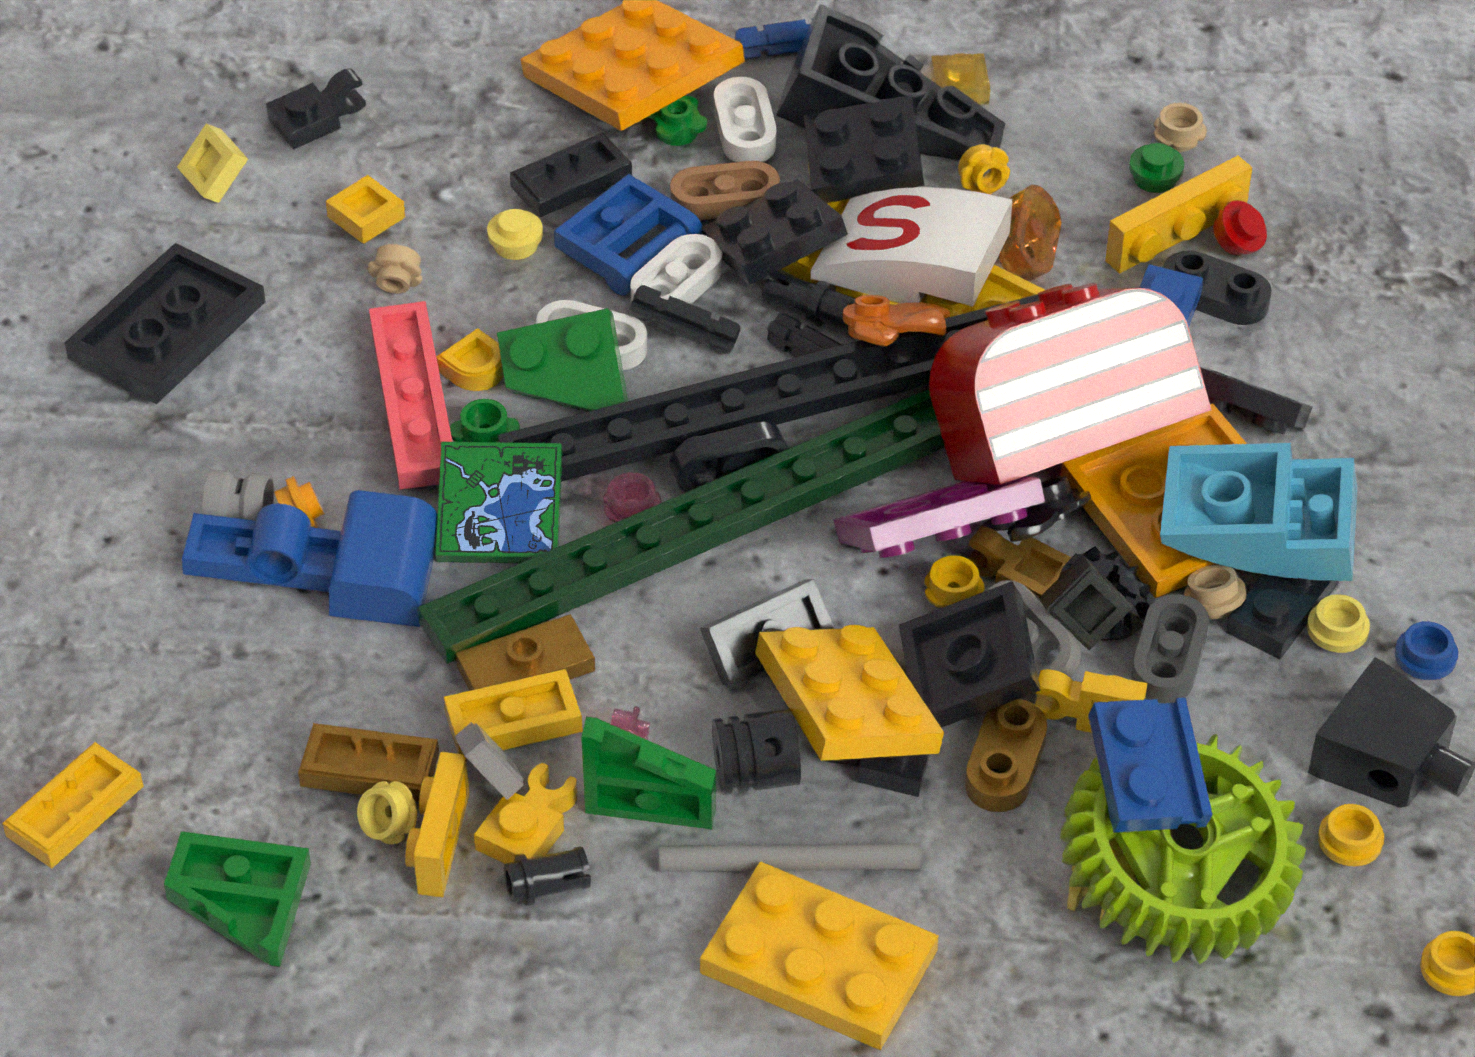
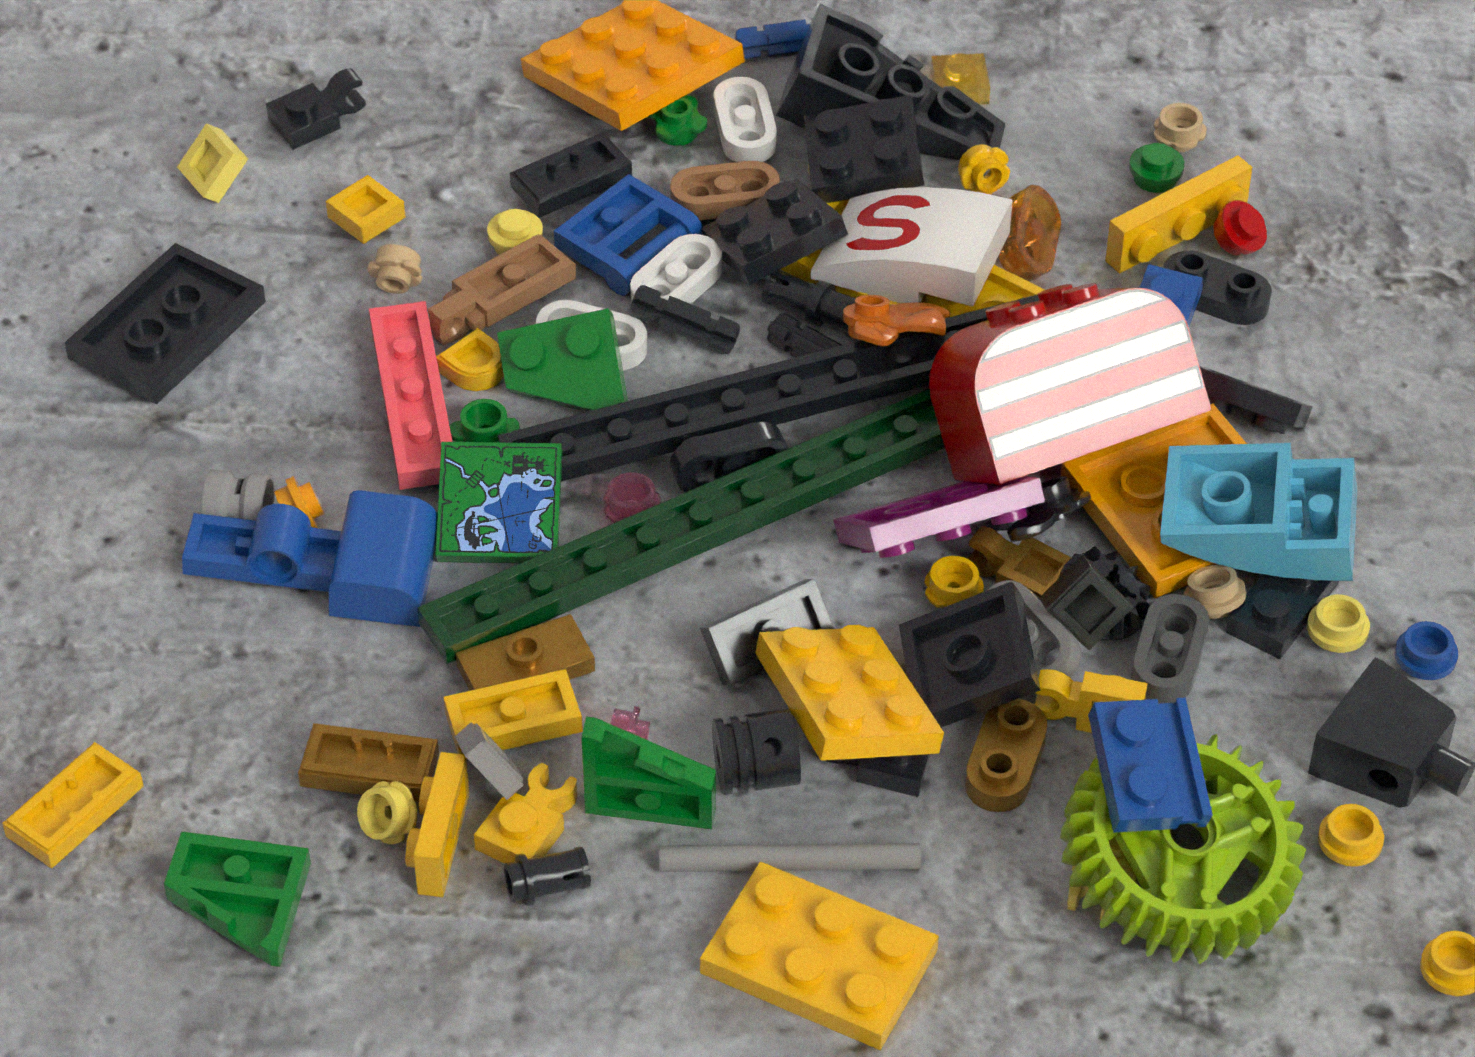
(500, 288): none -> medium nougat hinge

